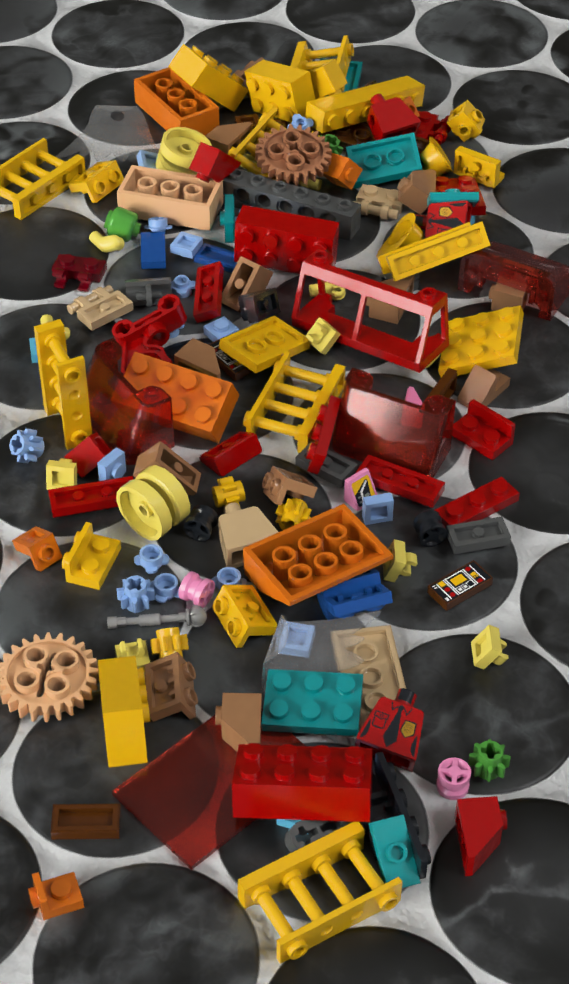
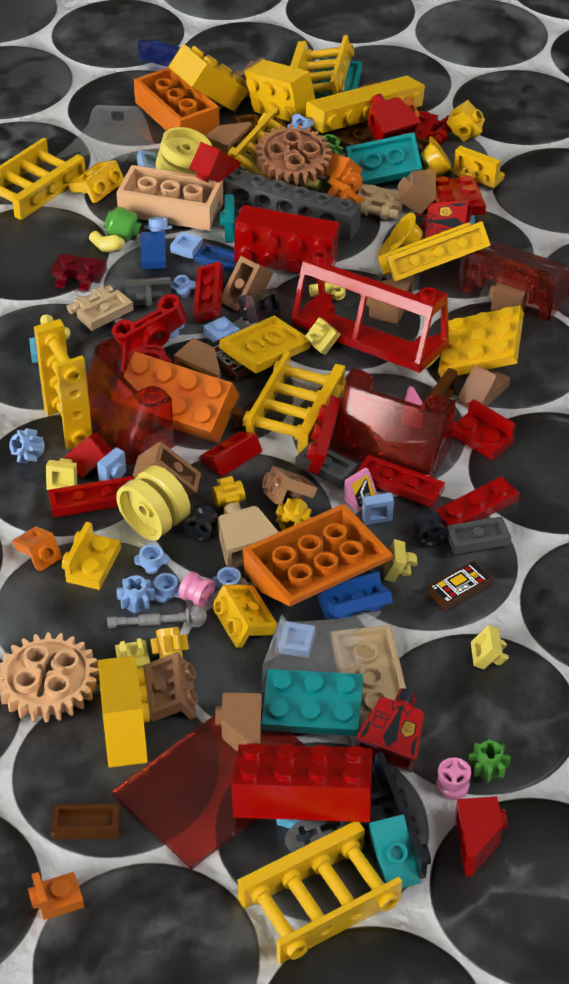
(157, 52): none -> clear blue bracket
(238, 414): none -> reddish brown bar
(327, 79): yellow brick -> none
(350, 183): none -> orange hips
(453, 195): teal plate -> none

